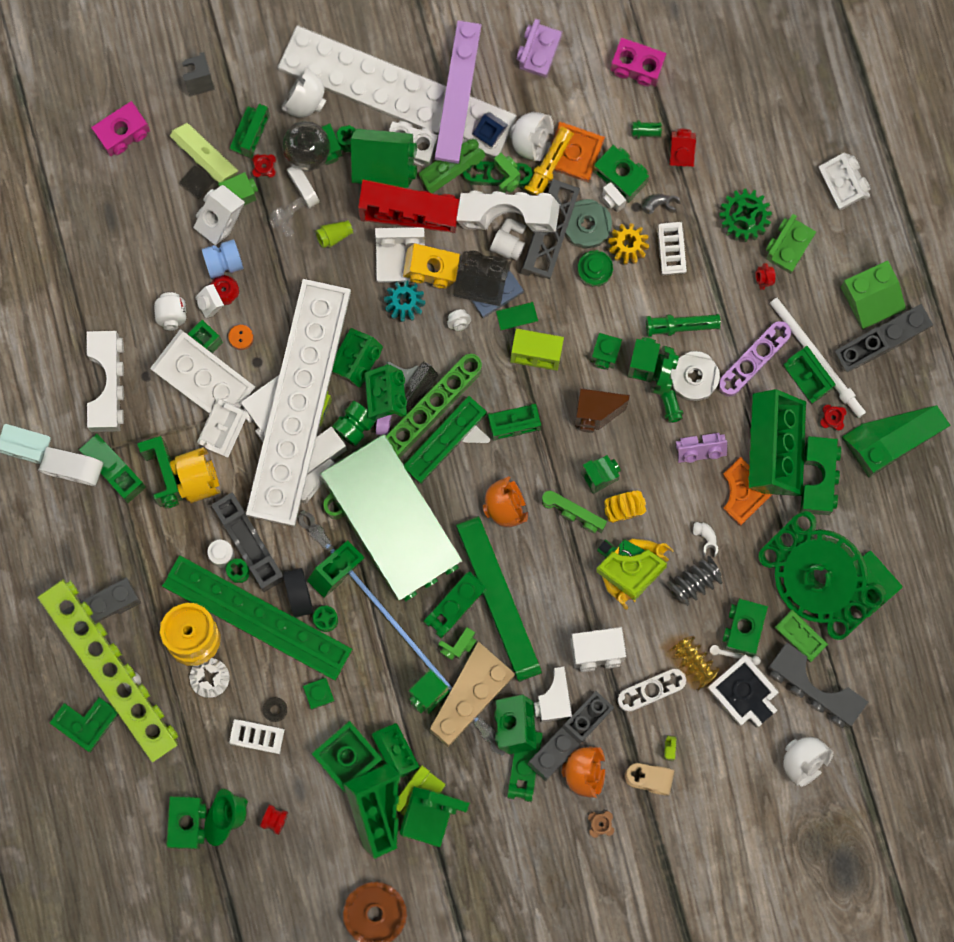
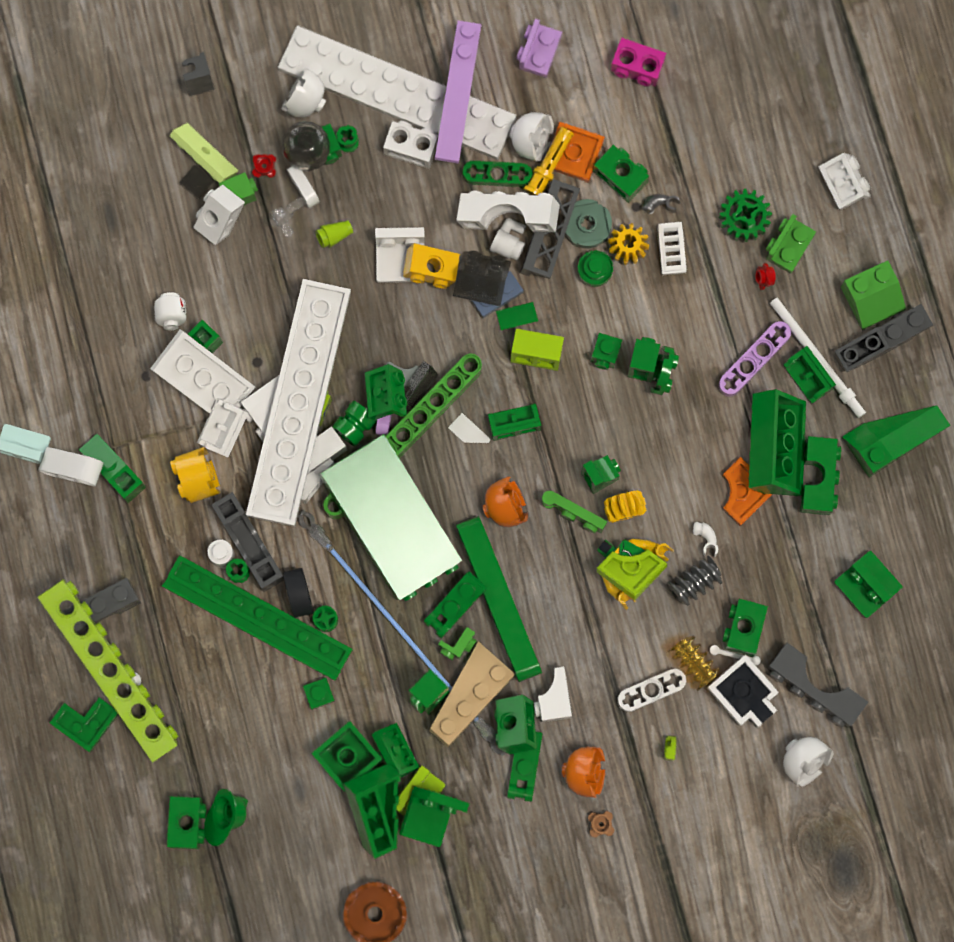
(105, 411): white arch -> none
(128, 117): dark pink brick -> none
(158, 449): green panel -> none
(190, 634): yellow wheel -> none
(205, 688): white gear -> none
(209, 301): white plate -> none
(222, 259): light blue wheel -> none
(231, 286): red plate -> none
(234, 739): white slope -> none
(241, 337): orange tile -> none
(250, 130): green bracket -> none
(272, 702): clear smoke plate -> none
(274, 819): red wheel -> none
(335, 569): green arch -> none
(356, 356): green bracket -> none
(383, 157): green brick -> none
(402, 293): teal gear -> none
(407, 207): red wedge -> none
(442, 172): bright green hinge -> none
(445, 439): green plate -> none
(458, 320): white plate -> none
(490, 129): dark blue slope -> none
(507, 168): bright green bracket -> none
(570, 736): dark grey slope -> none
(598, 409): reddish brown slope -> none
(598, 648): white brick -> none
(613, 197): white plate -> none
(646, 129): green pin -> none
(654, 780): tan piece -> none
(670, 325): green pin -> none
(671, 407): green pin -> none
(683, 148): red bracket -> none
(690, 450): lavender hinge -> none
(701, 388): white plate -> none
(801, 635): bright green plate -> none
(835, 411): red plate -> none
(842, 579): green piece -> none

